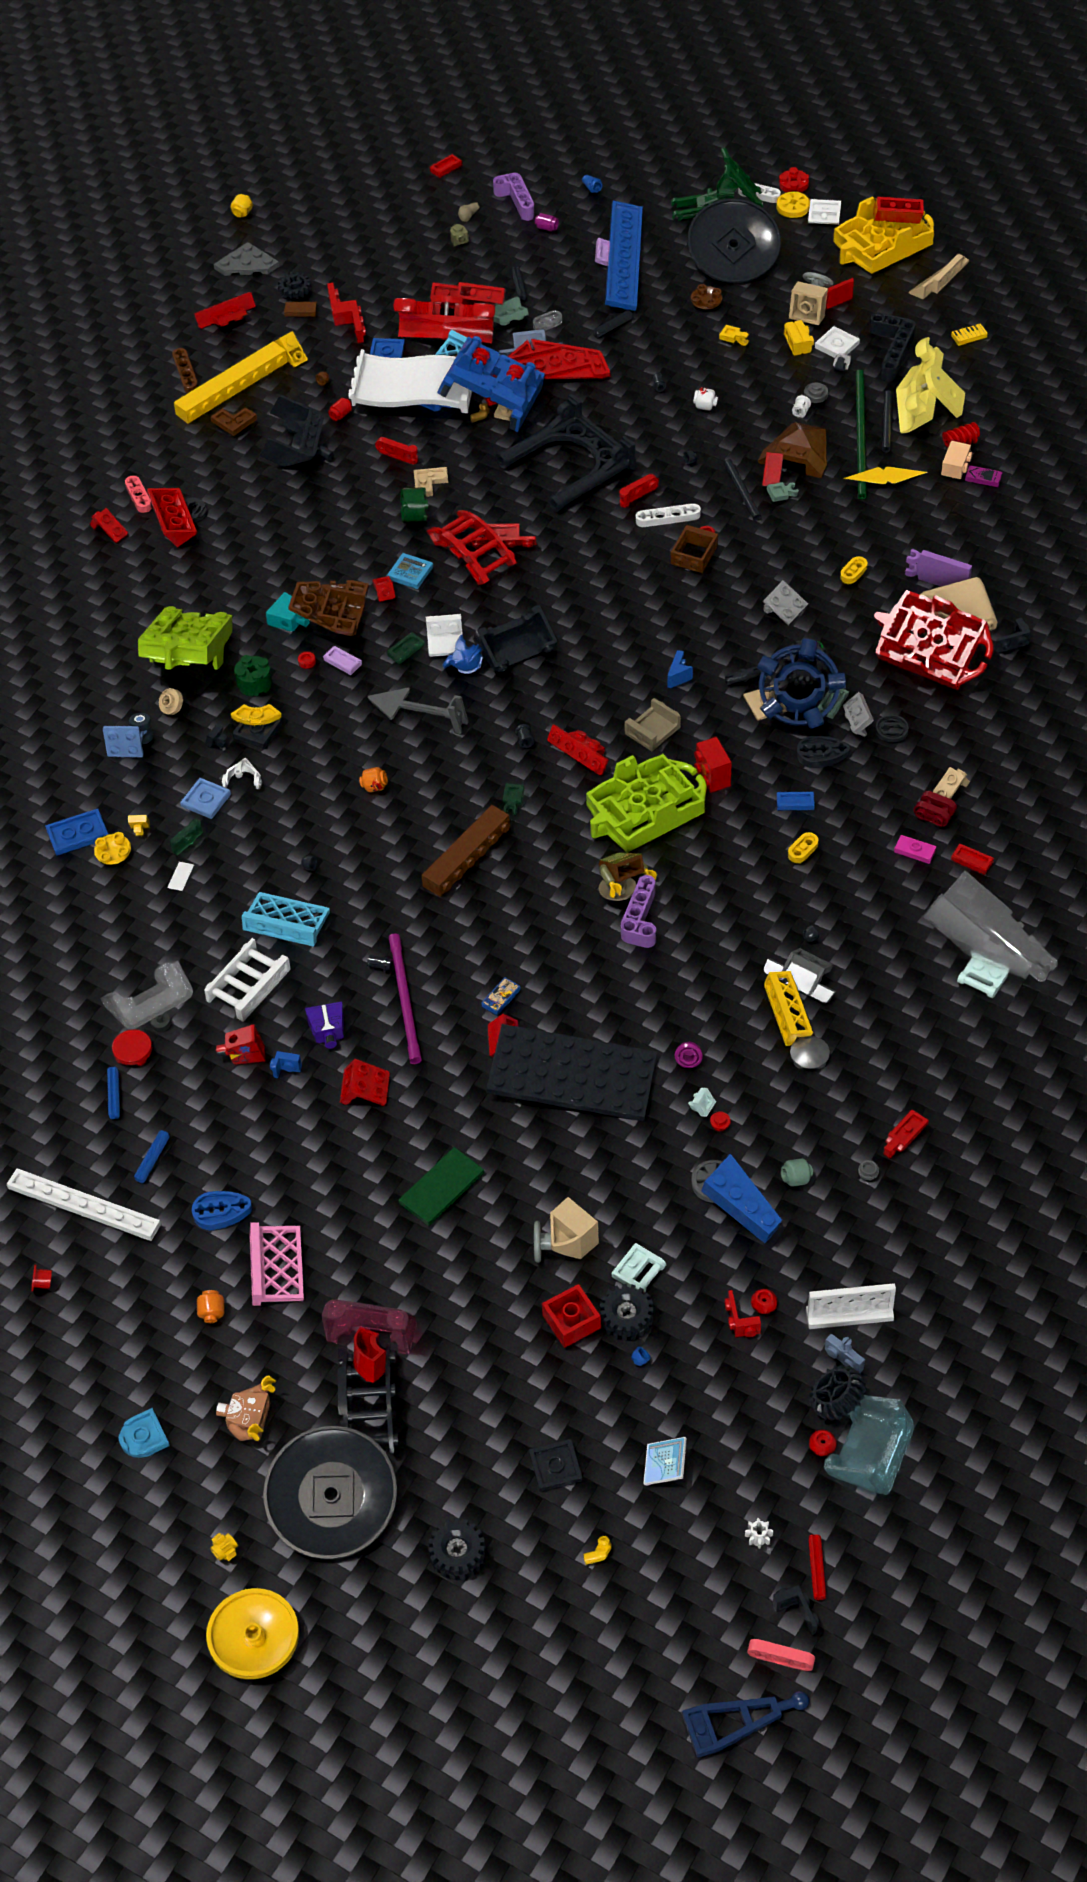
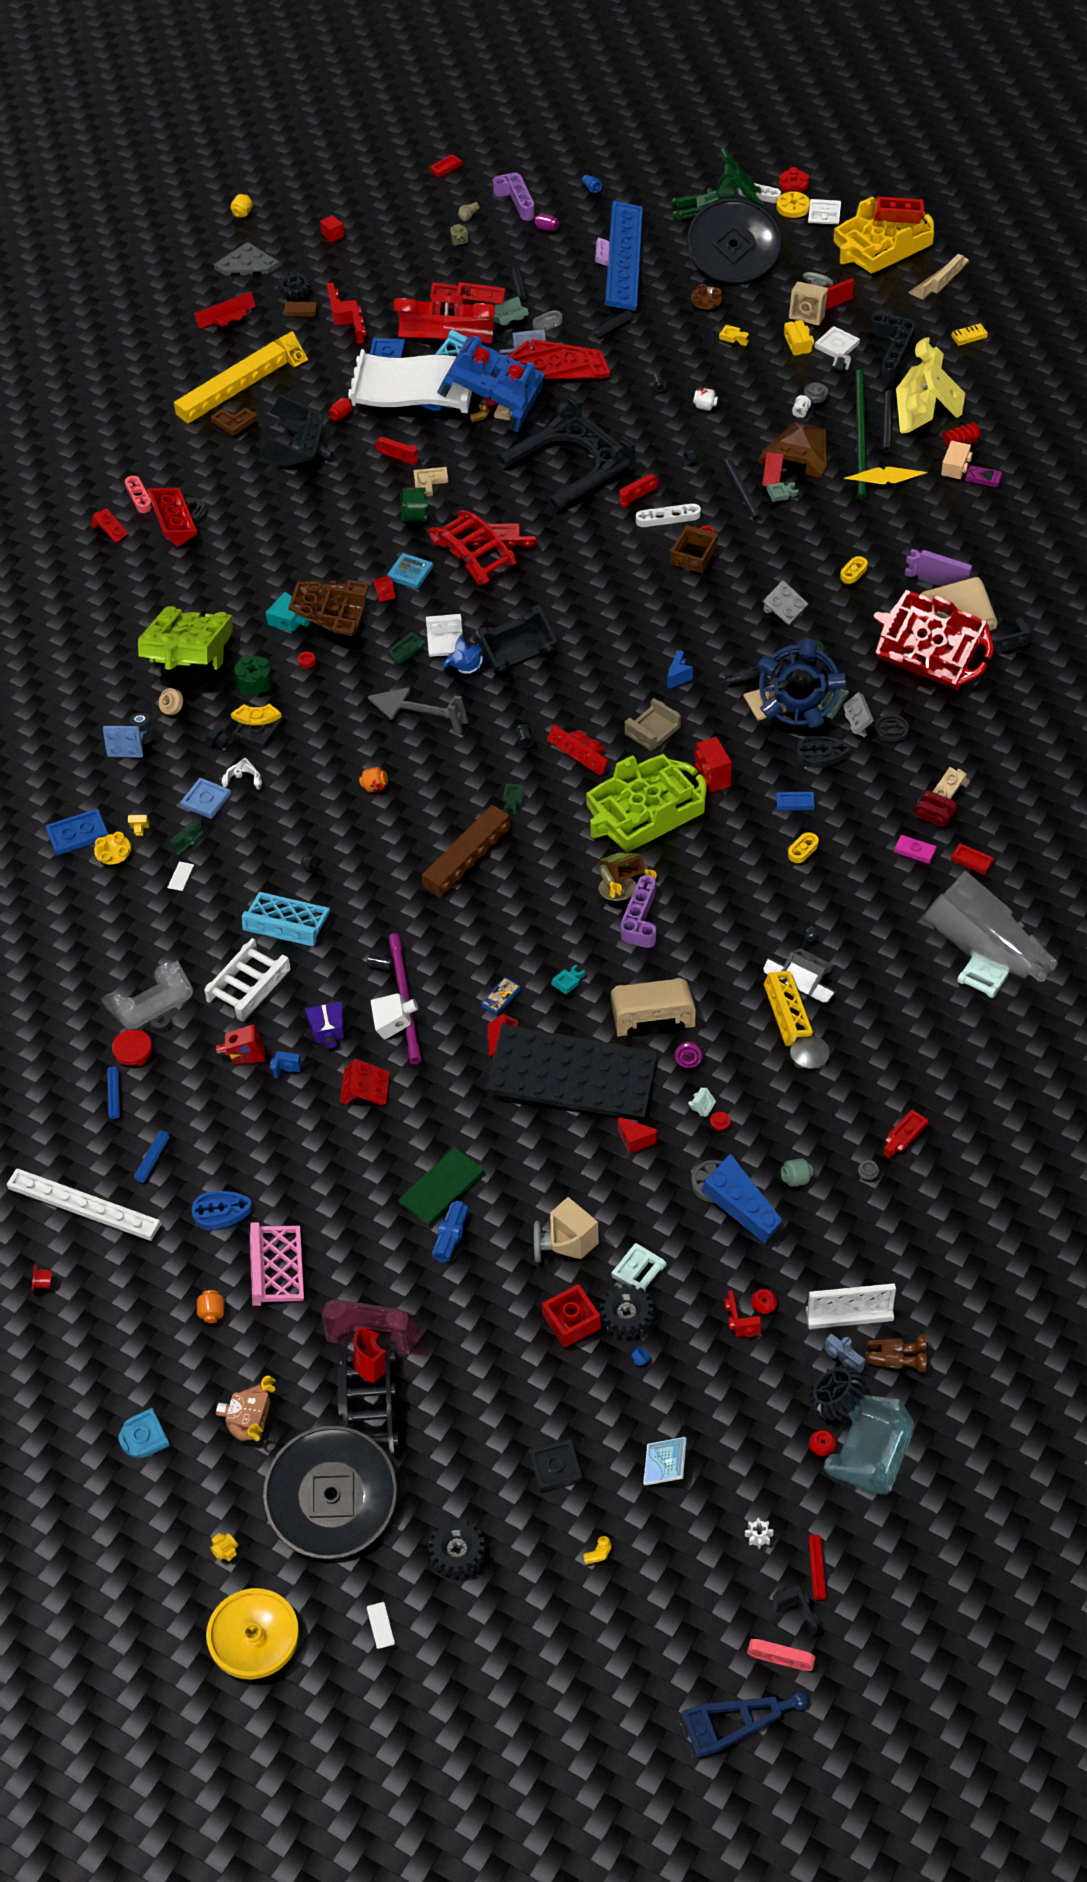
(184, 370): reddish brown beam -> none
(322, 378): reddish brown hinge -> none
(332, 228): none -> red brick
(342, 660): lavender plate -> none
(380, 1625): none -> white sticker
(392, 1014): none -> white torso
(450, 1231): none -> blue piece
(567, 981): none -> teal plate
(636, 1135): none -> red slope
(651, 1003): none -> tan windscreen
(891, 1351): none -> reddish brown piece

